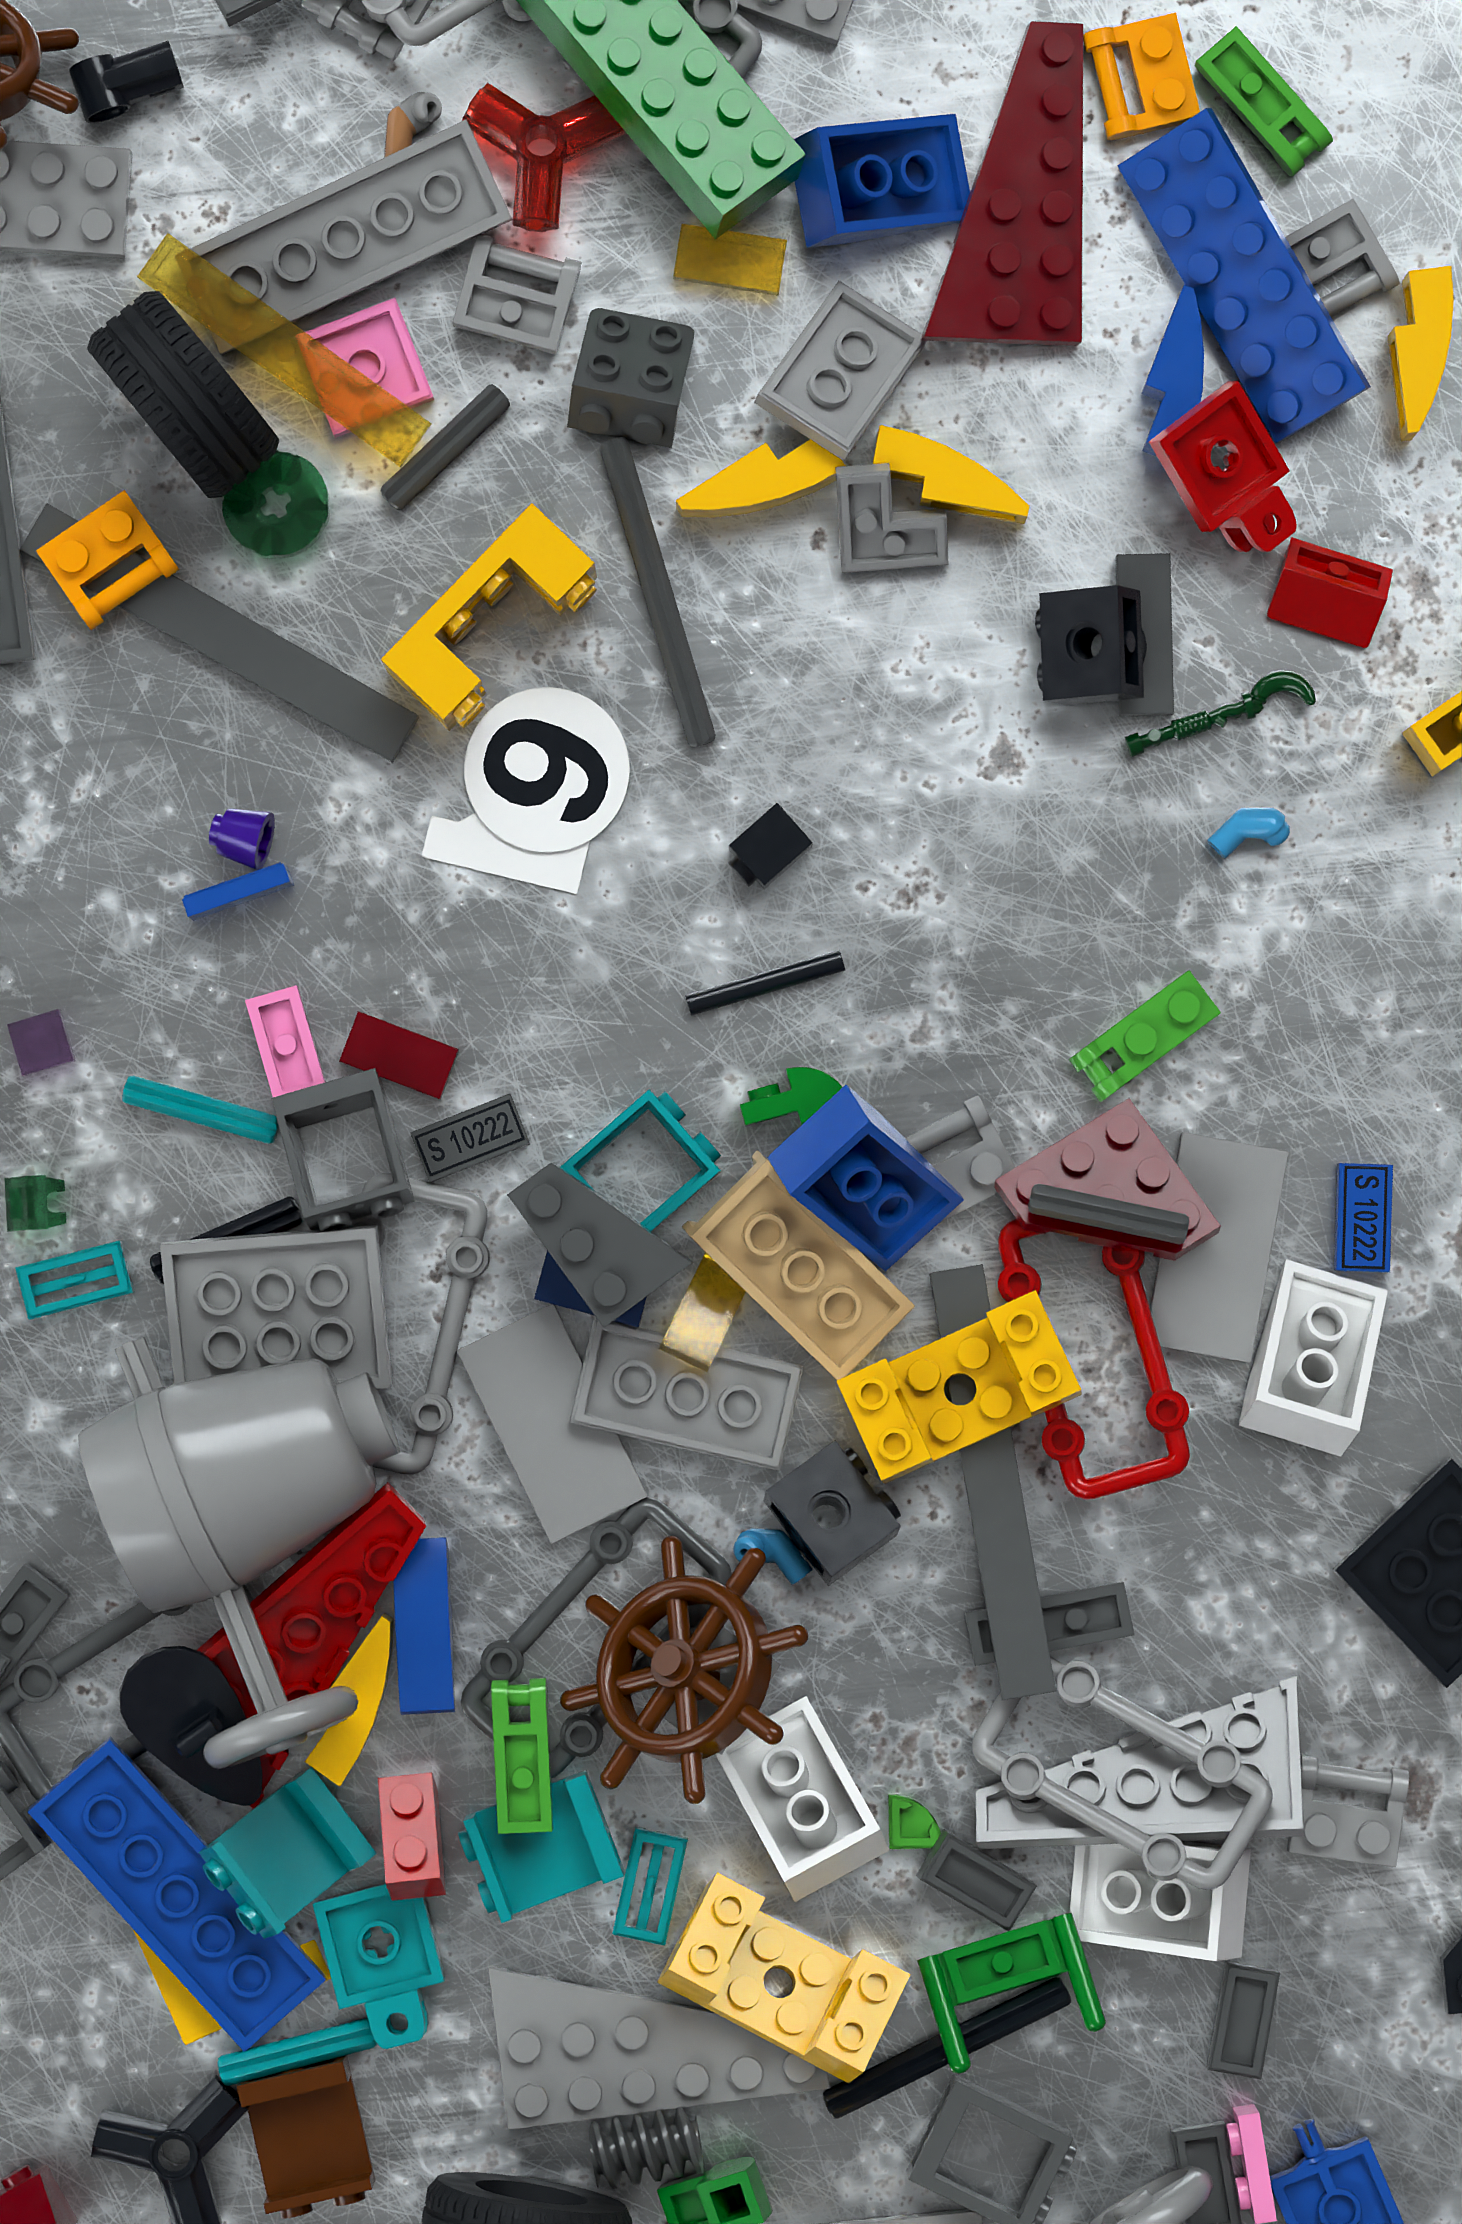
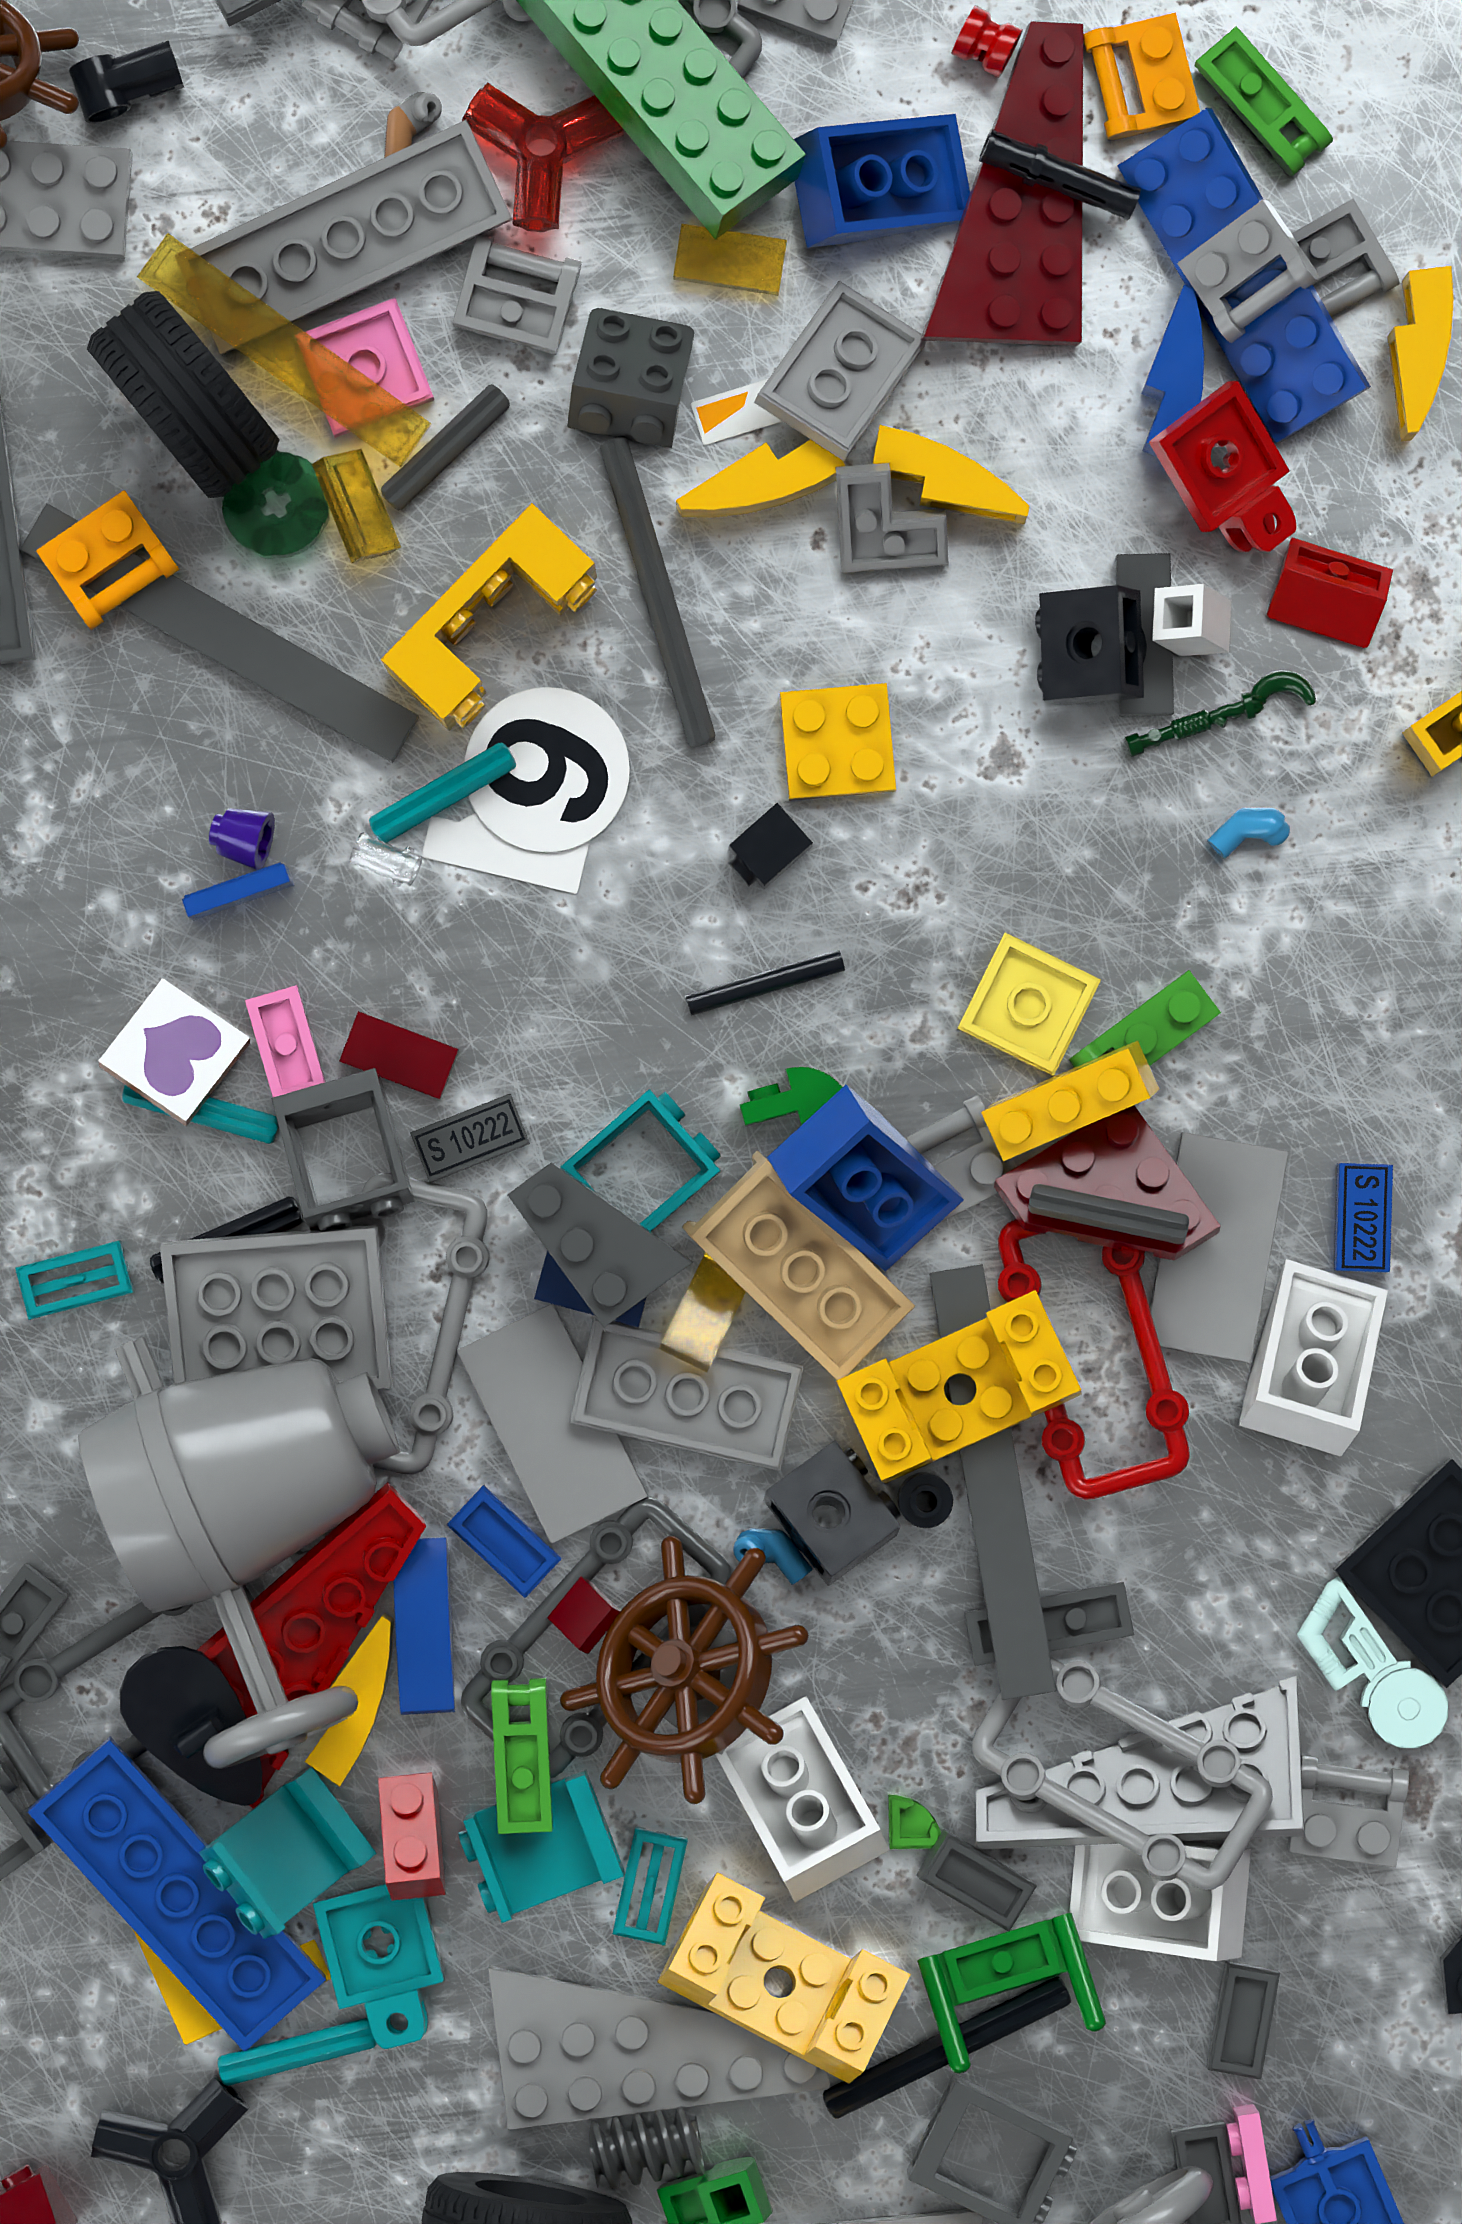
(28, 1203): clear green tile -> none
(41, 1042): clear purple tile -> none
(174, 1052): none -> tile
(309, 2137): reddish brown panel -> none
(356, 505): none -> clear yellow tile
(388, 861): none -> clear pin
(442, 792): none -> teal axle
(504, 1541): none -> blue tile
(584, 1615): none -> dark red tile
(731, 413): none -> white sticker
(837, 741): none -> yellow plate
(925, 1482): none -> black brick
(986, 41): none -> red wheel
(1028, 1004): none -> light yellow tile
(1051, 171): none -> black pin
(1070, 1100): none -> yellow brick
(1192, 620): none -> white brick
(1236, 257): none -> light grey plate
(1402, 1702): none -> light aqua piece

